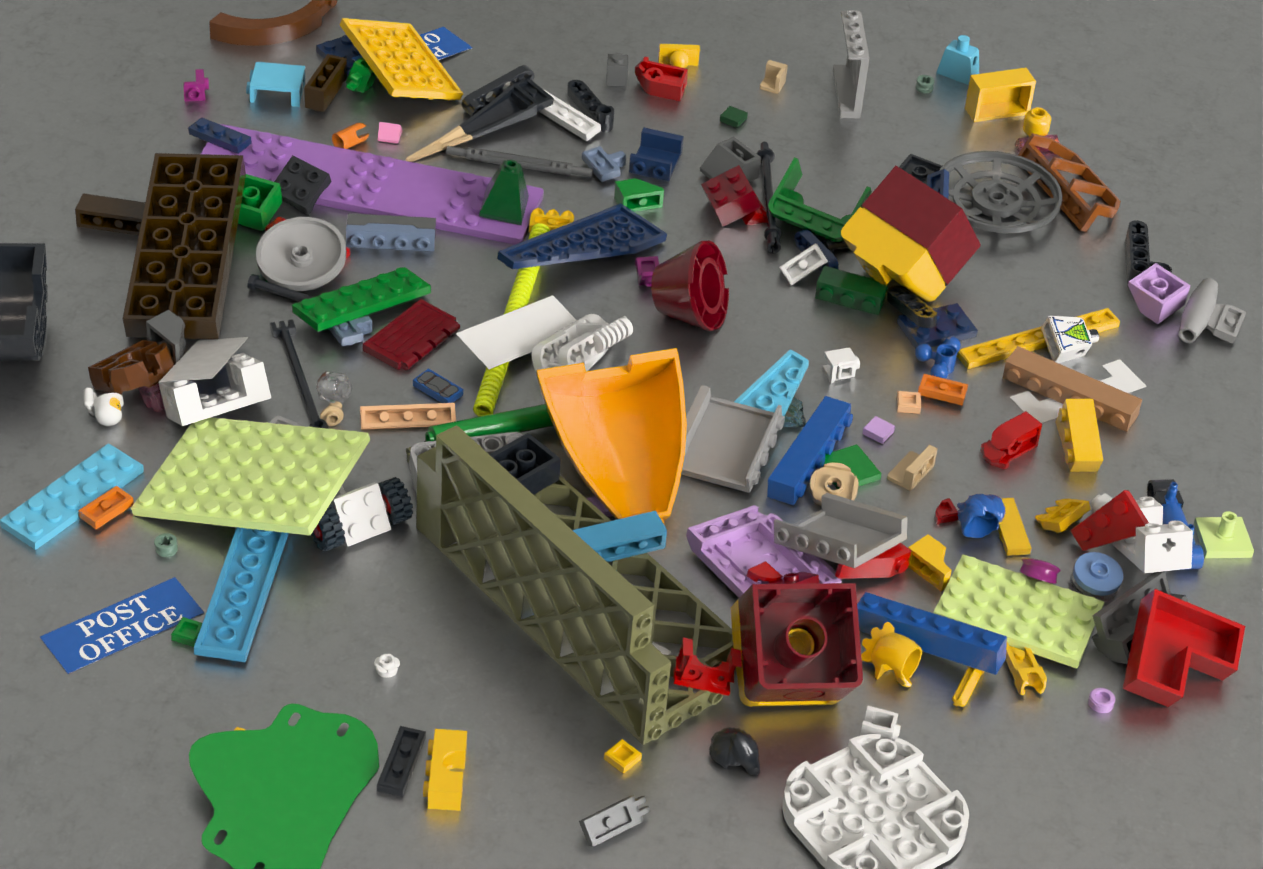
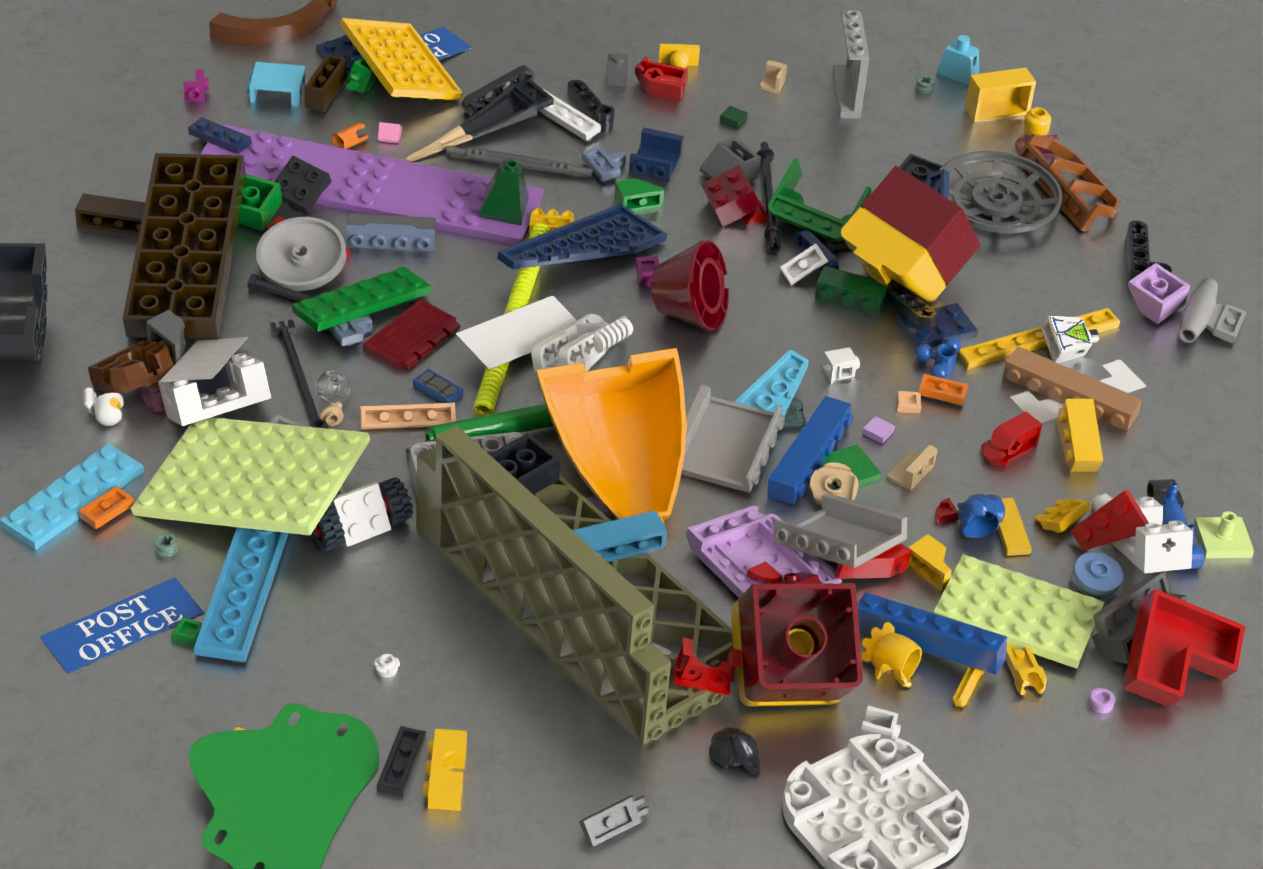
(622, 756): yellow tile -> none
(1040, 570): magenta piece -> none

